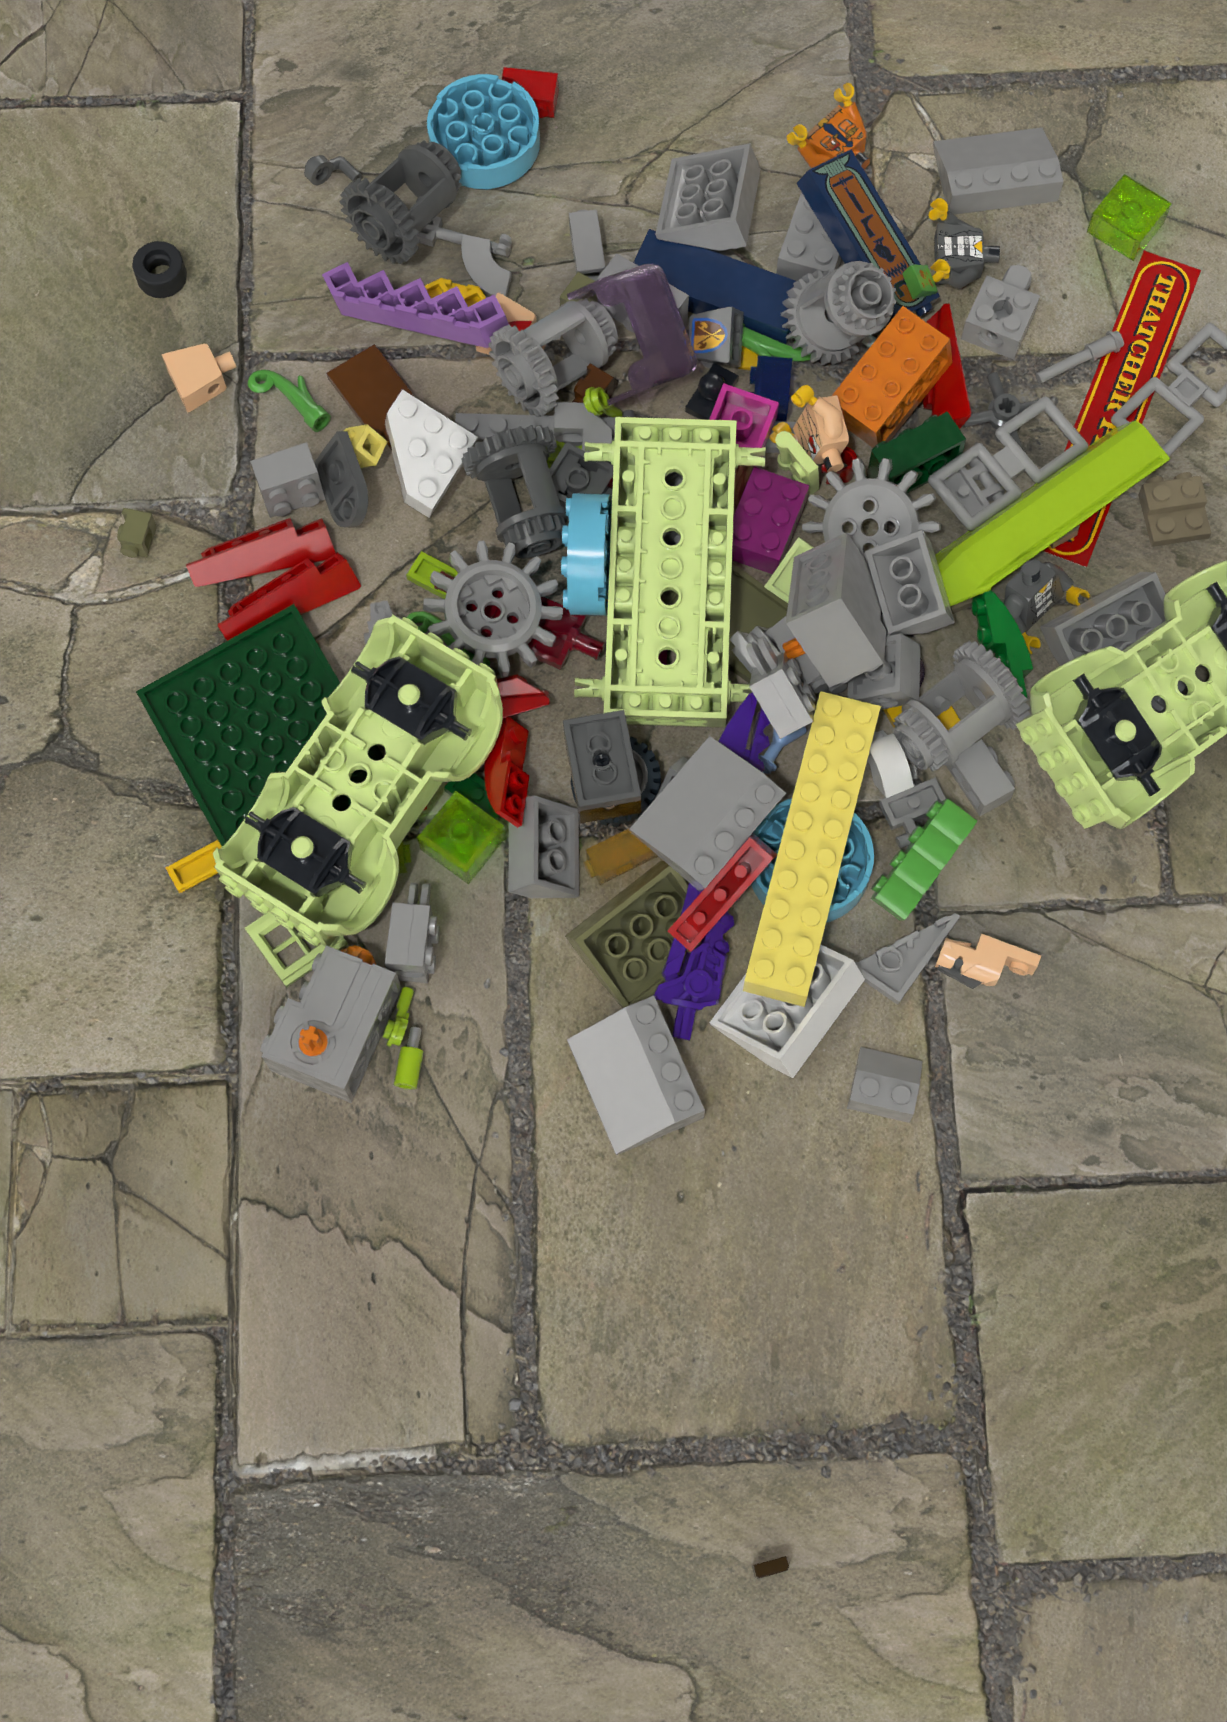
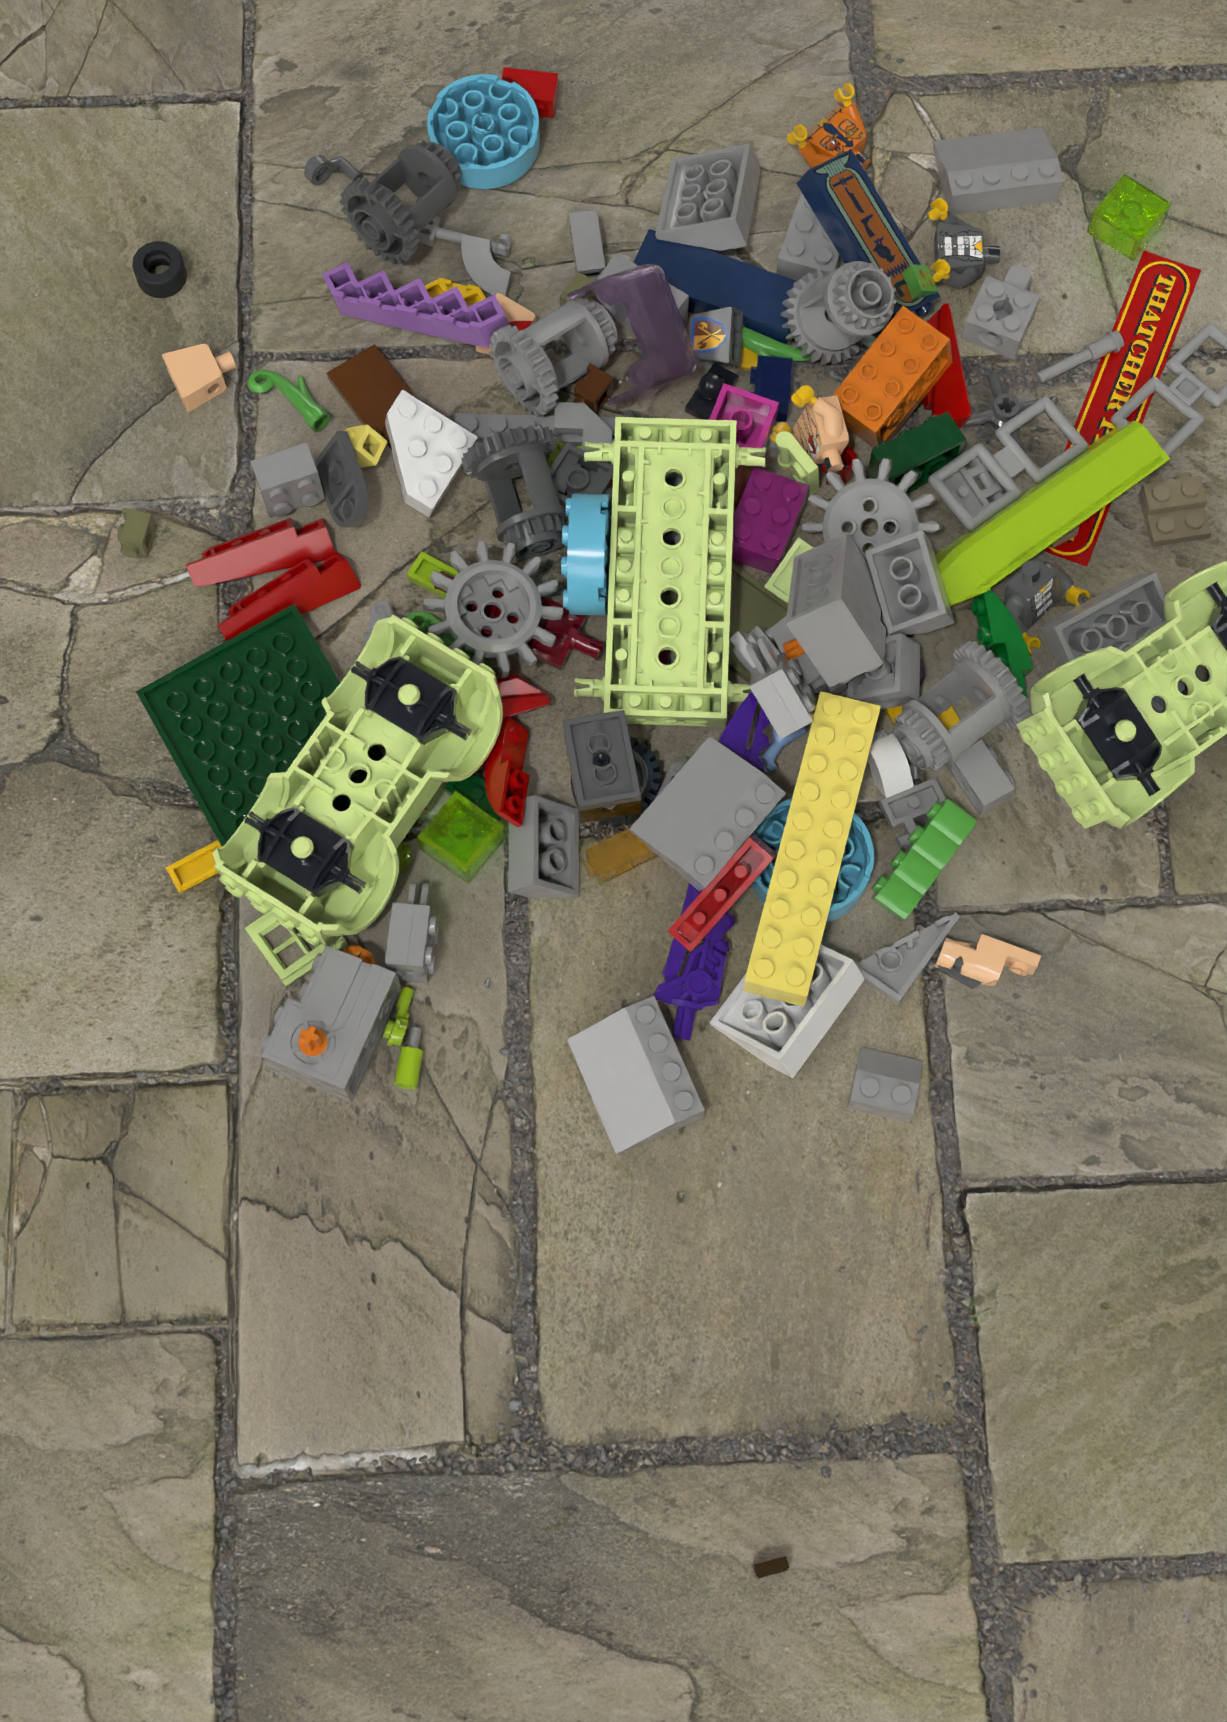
(596, 402): lime plate -> none
(628, 936): olive slope -> none

